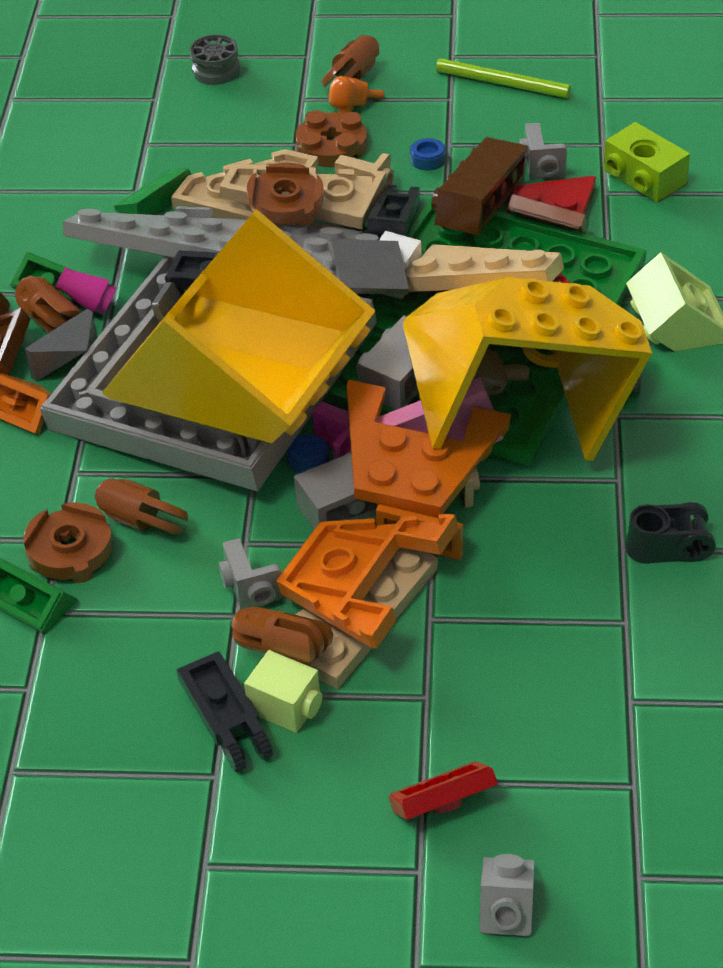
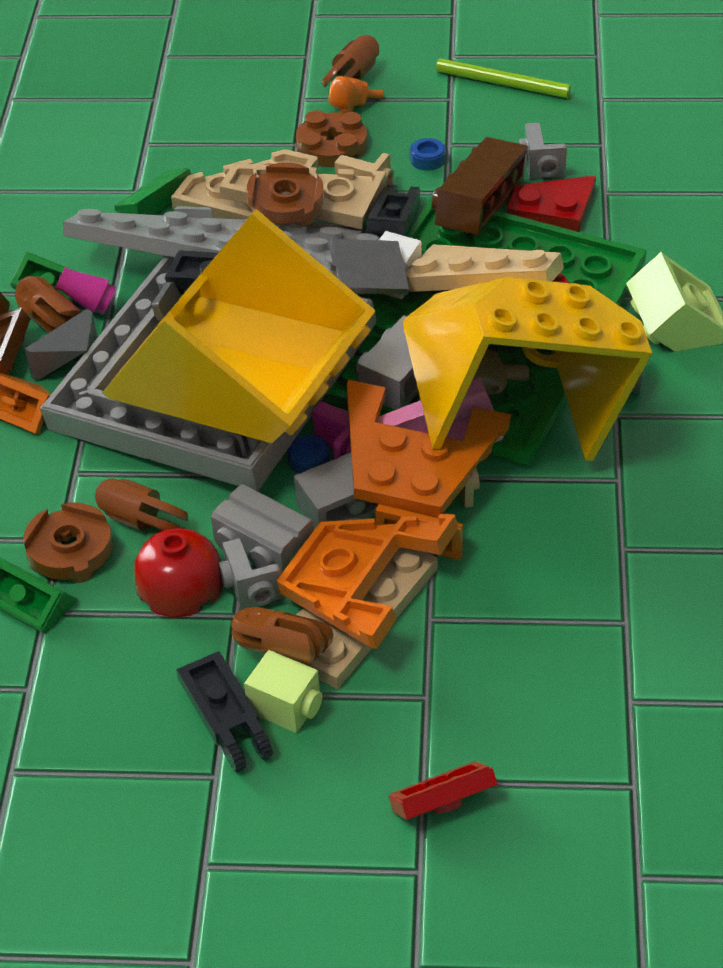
(177, 572): none -> red cylinder
(214, 61): dark grey wheel -> none
(265, 527): none -> light grey brick
(506, 895): light grey bracket -> none
(548, 214): dark orange tile -> none
(646, 161): lime brick -> none
(666, 533): black piece -> none

